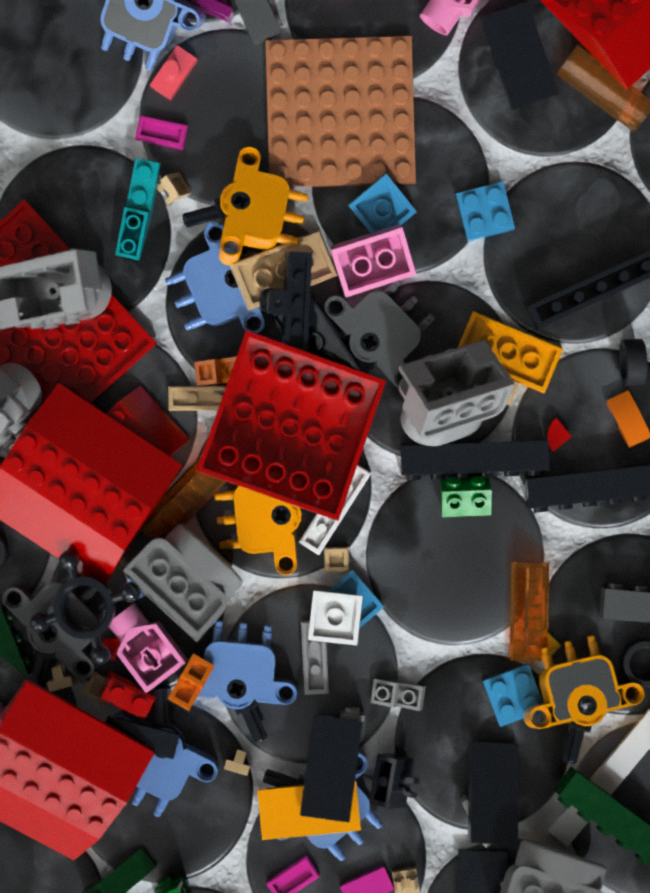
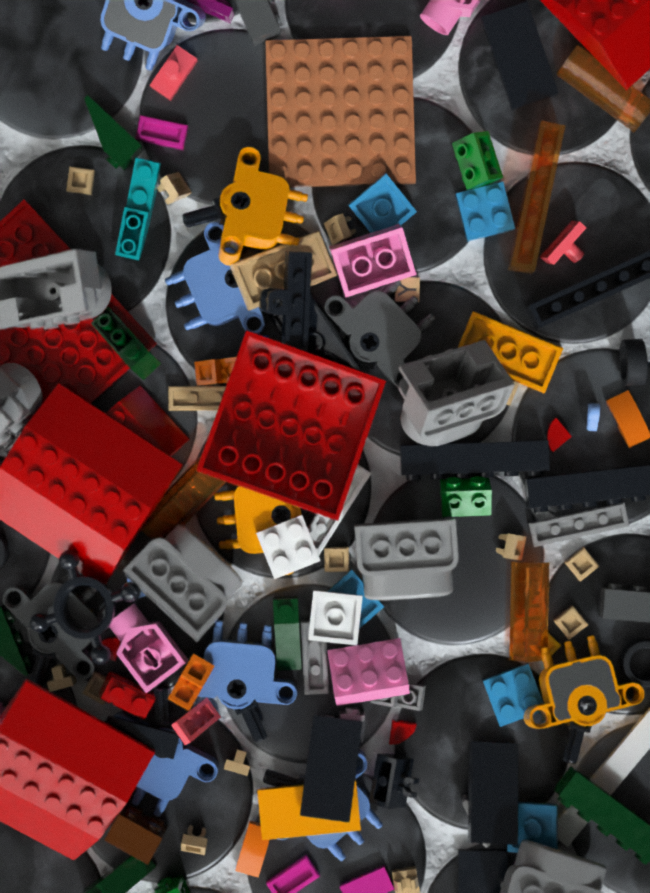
(80, 180): none -> tan tile
(115, 140): none -> dark green slope
(126, 343): none -> dark green slope
(136, 833): none -> reddish brown brick
(193, 843): none -> tan tile
(196, 721): none -> coral tile
(252, 851): none -> orange slope
(287, 633): none -> dark green slope
(288, 546): none -> white plate
(338, 229): none -> tan tile
(368, 672): none -> bright pink brick
(401, 731): none -> red tile
(407, 558): none -> light grey brick
(408, 288): none -> tan tile
(477, 160): none -> green brick
(514, 546): none -> tan tile
(536, 197): none -> clear orange brick
(537, 823): none -> dark azure plate
(565, 244): none -> coral tile
(570, 622): none -> tan tile
(578, 524): none -> light grey tile
(581, 564): none -> tan tile
(593, 416): none -> light blue tile

